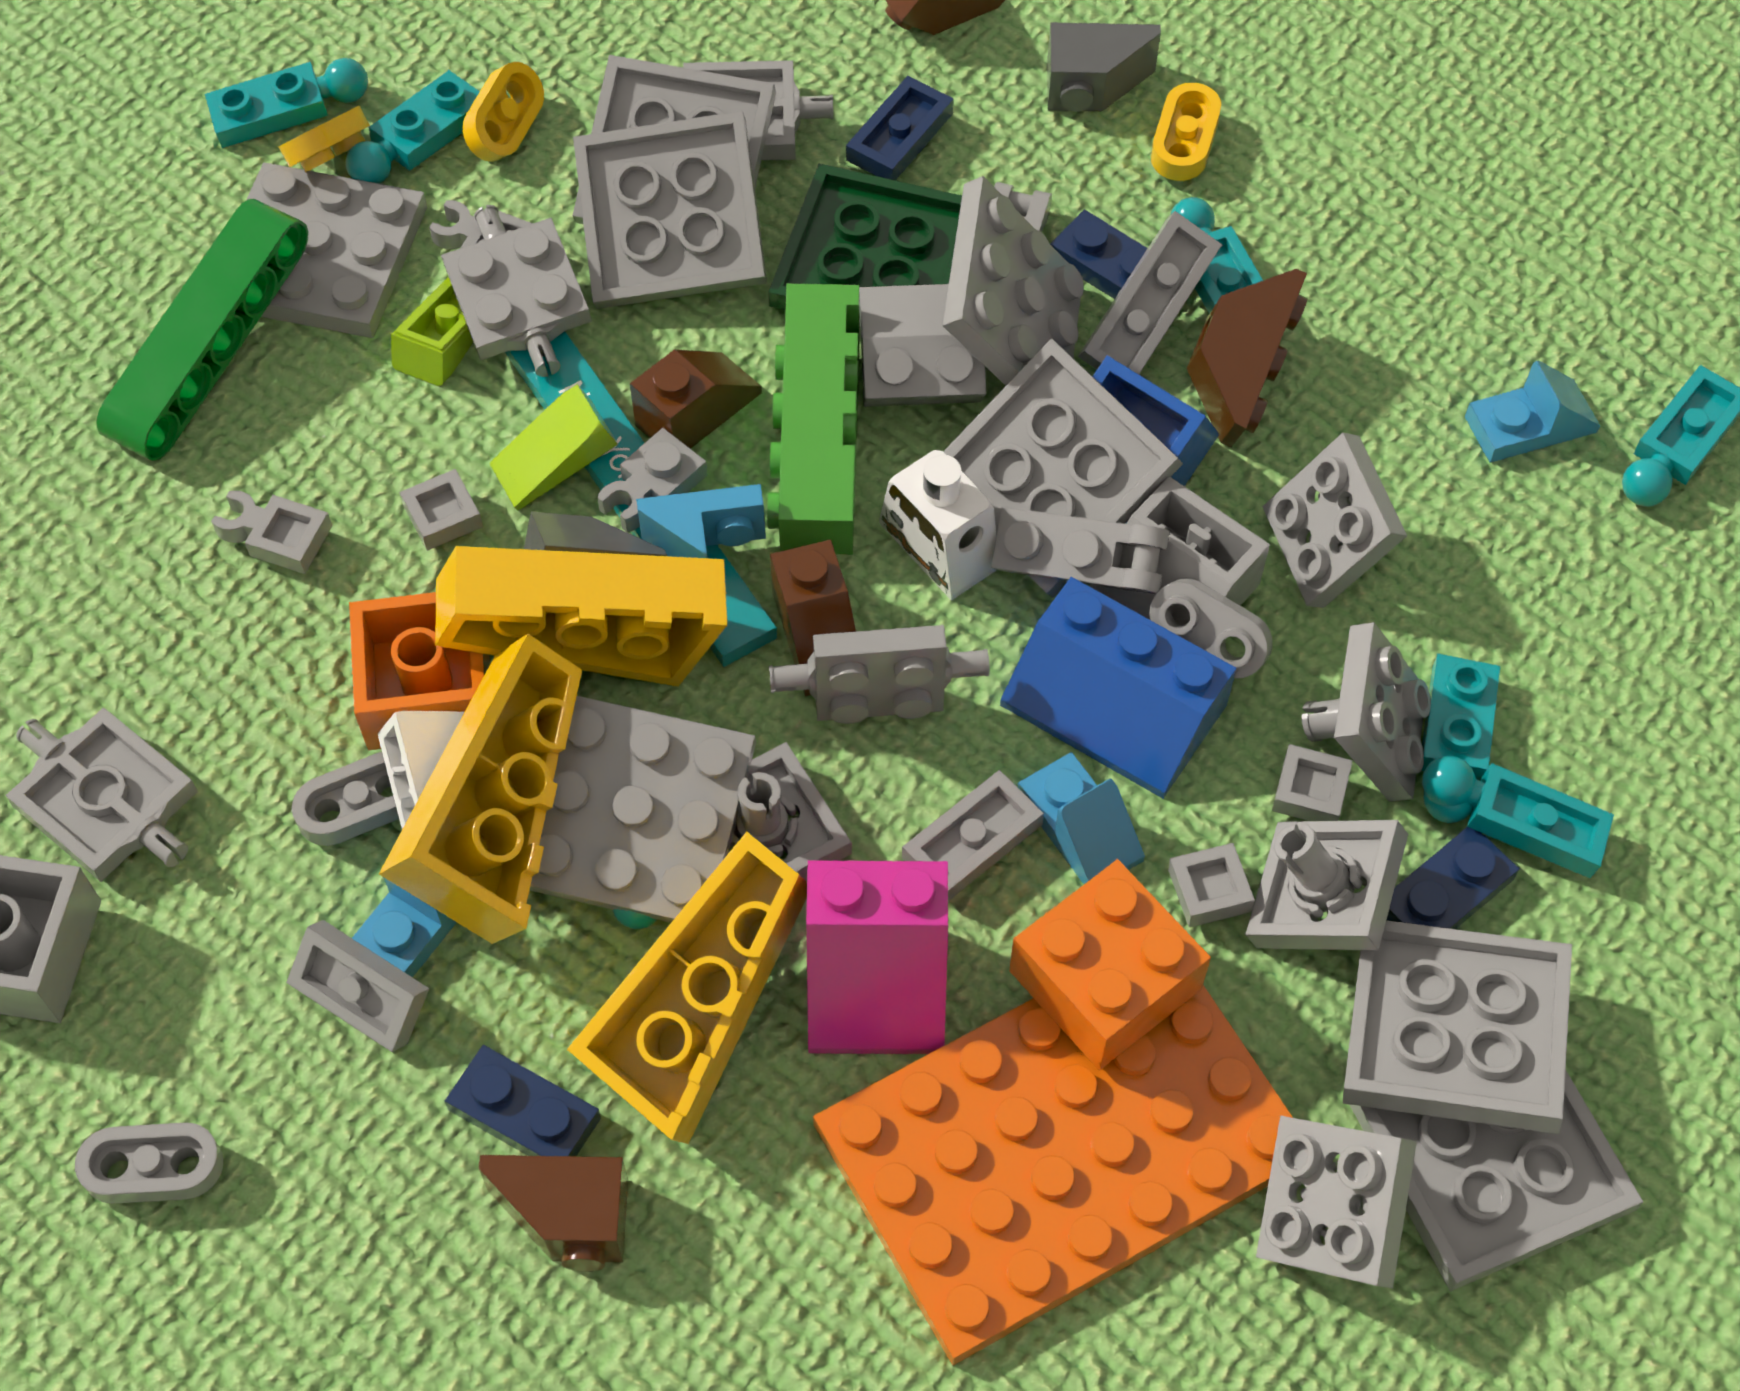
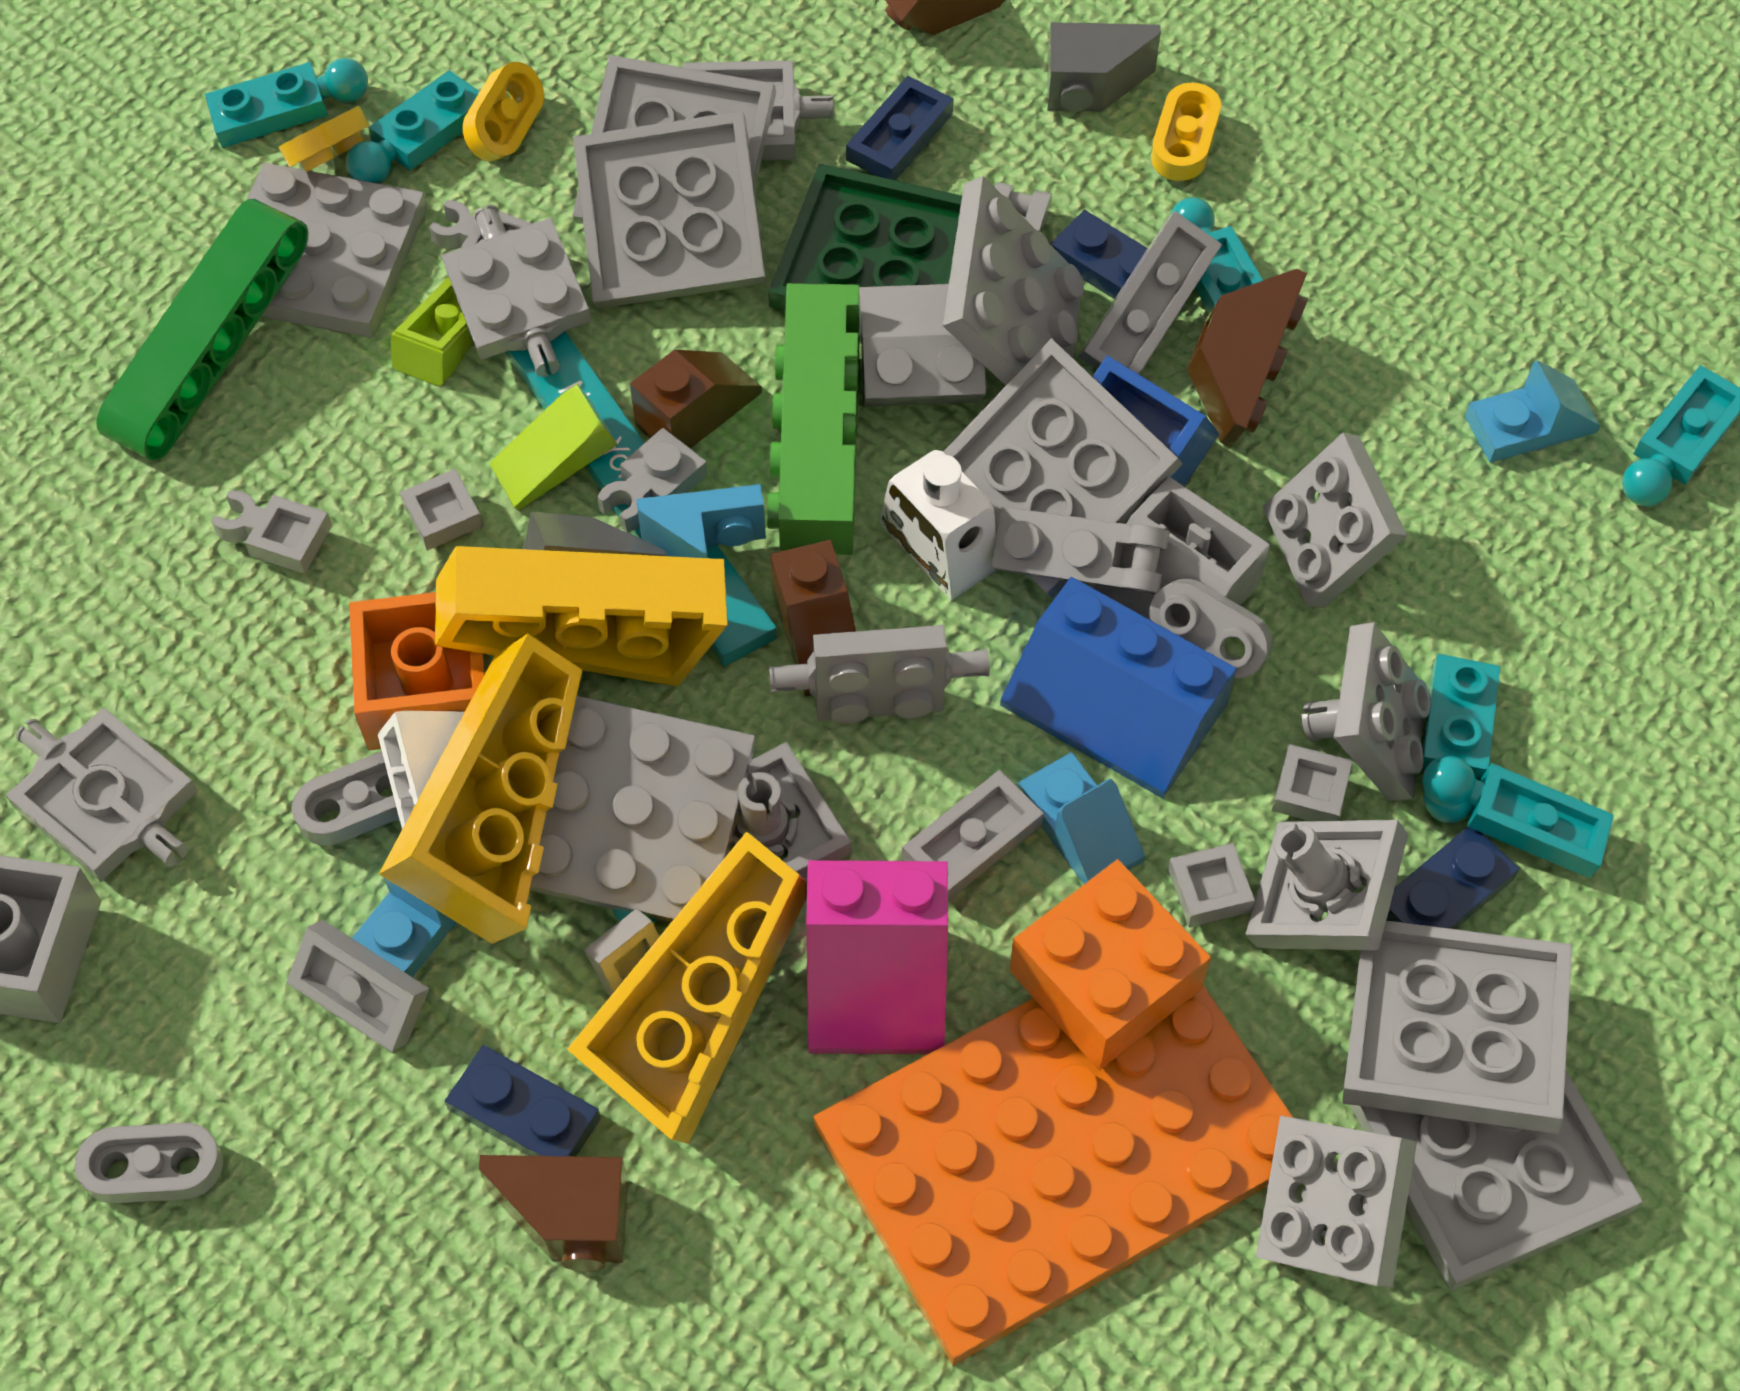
(621, 949): none -> plate

